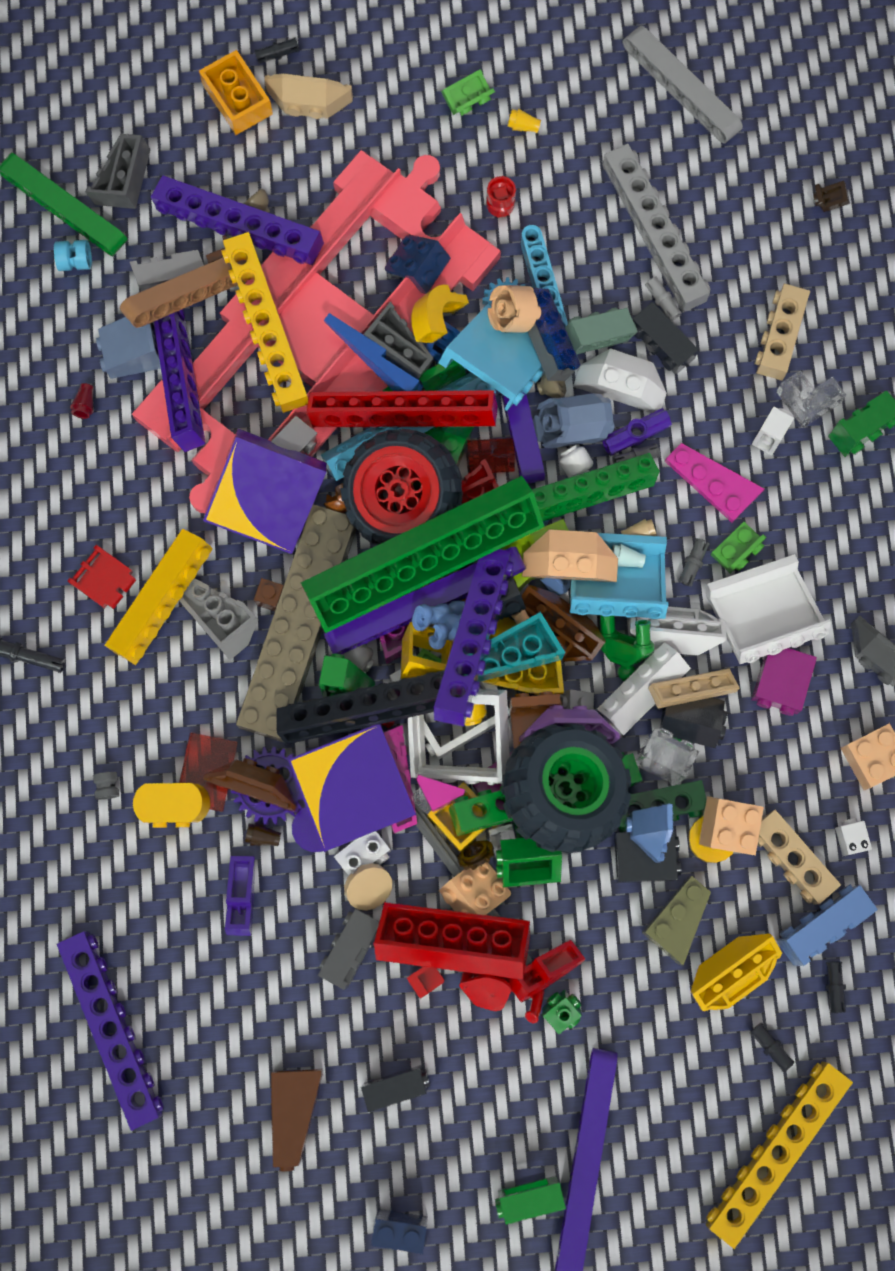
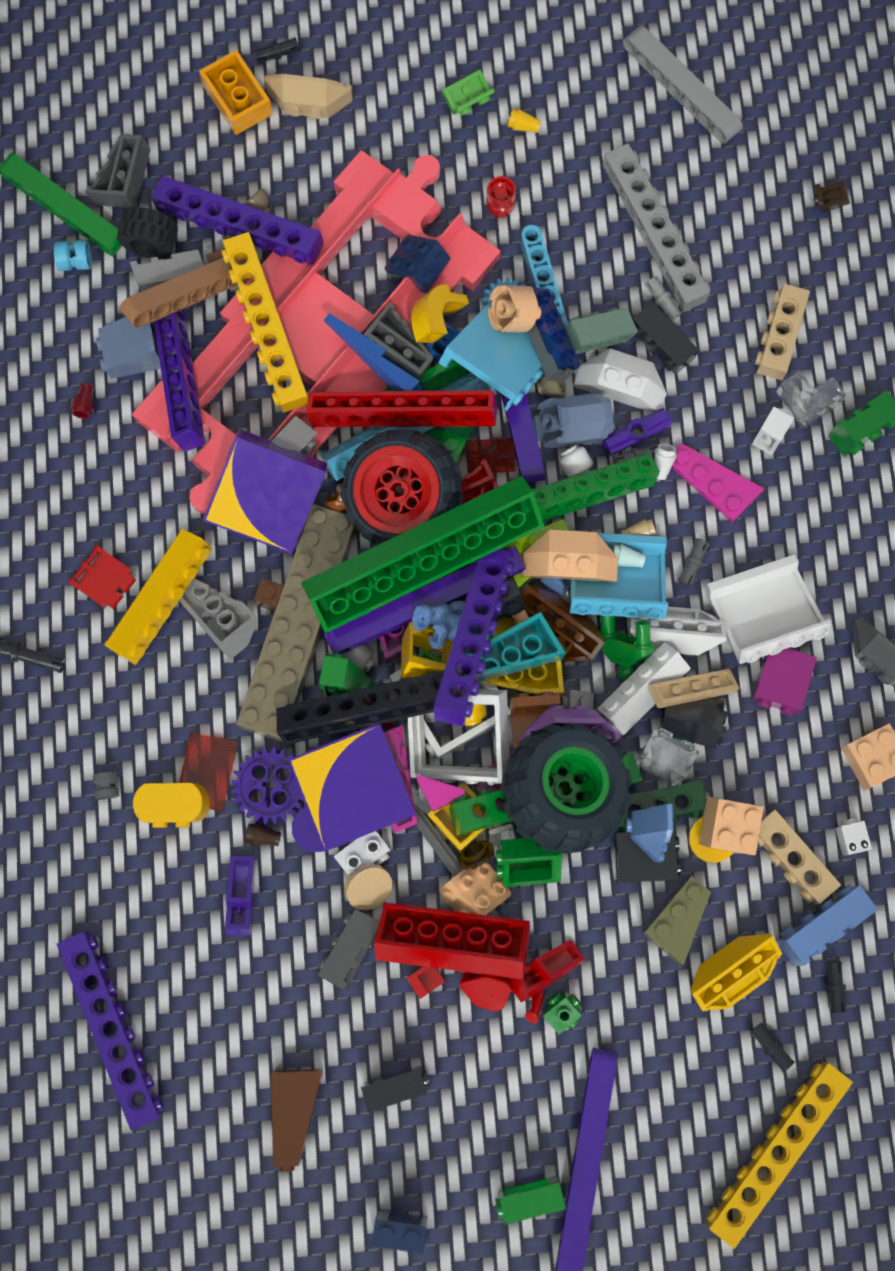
(147, 232): none -> black tyre
(254, 782): reddish brown wedge -> none
(664, 458): none -> white cone
(737, 547): bright green bracket -> none

